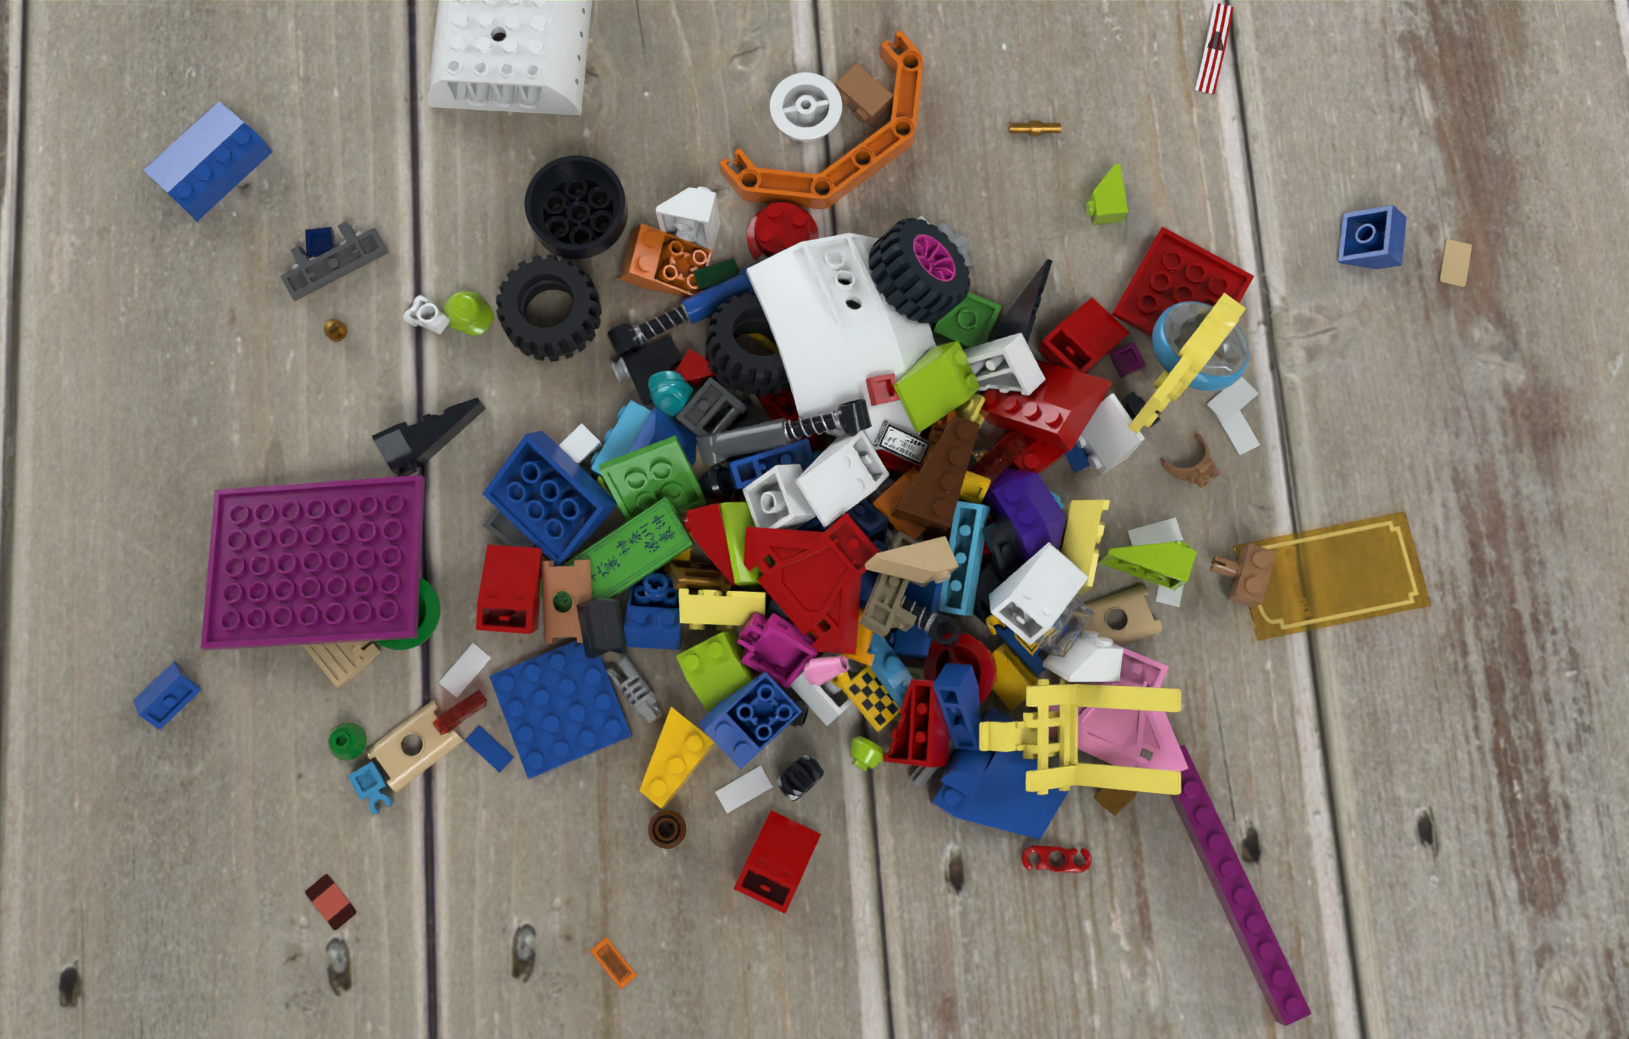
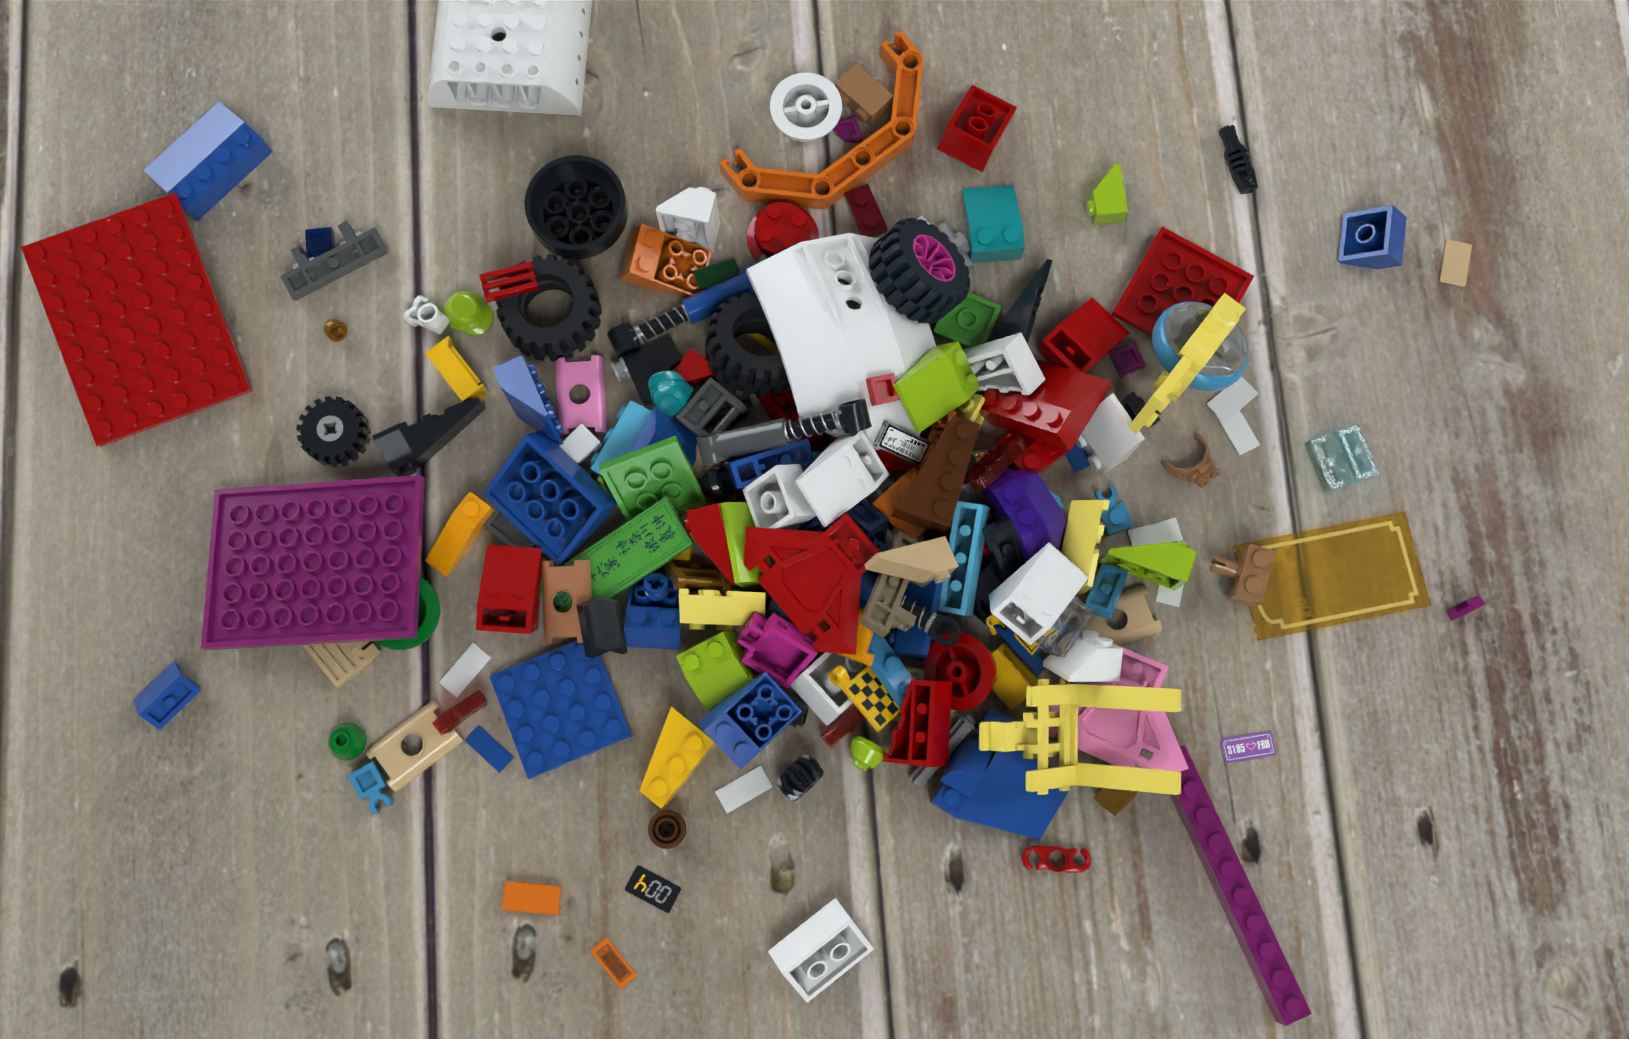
(136, 319): none -> red plate
(330, 902): clear red sticker -> none
(344, 439): none -> black wheel
(456, 371): none -> yellow window
(459, 534): none -> light orange slope
(506, 272): none -> red tile
(528, 396): none -> slope
(532, 898): none -> orange tile
(592, 412): none -> bright pink piece
(635, 690): light grey hinge -> none
(653, 889): none -> black sticker
(777, 861): red slope -> none
(820, 950): none -> white slope
(824, 669): bright pink cone -> none
(842, 726): none -> clear red pin
(848, 130): none -> magenta tile
(865, 211): none -> dark red plate
(960, 704): blue slope -> none
(974, 487): yellow tile -> none
(976, 128): none -> red slope
(993, 223): none -> teal slope
(1034, 128): pearl gold bar -> none
(1106, 590): none -> dark azure plate
(1116, 517): none -> dark azure plate
(1214, 48): sticker -> none
(1238, 161): none -> black hinge
(1248, 747): none -> medium lavender sticker
(1341, 458): none -> clear light blue slope
(1465, 607): none -> magenta tile

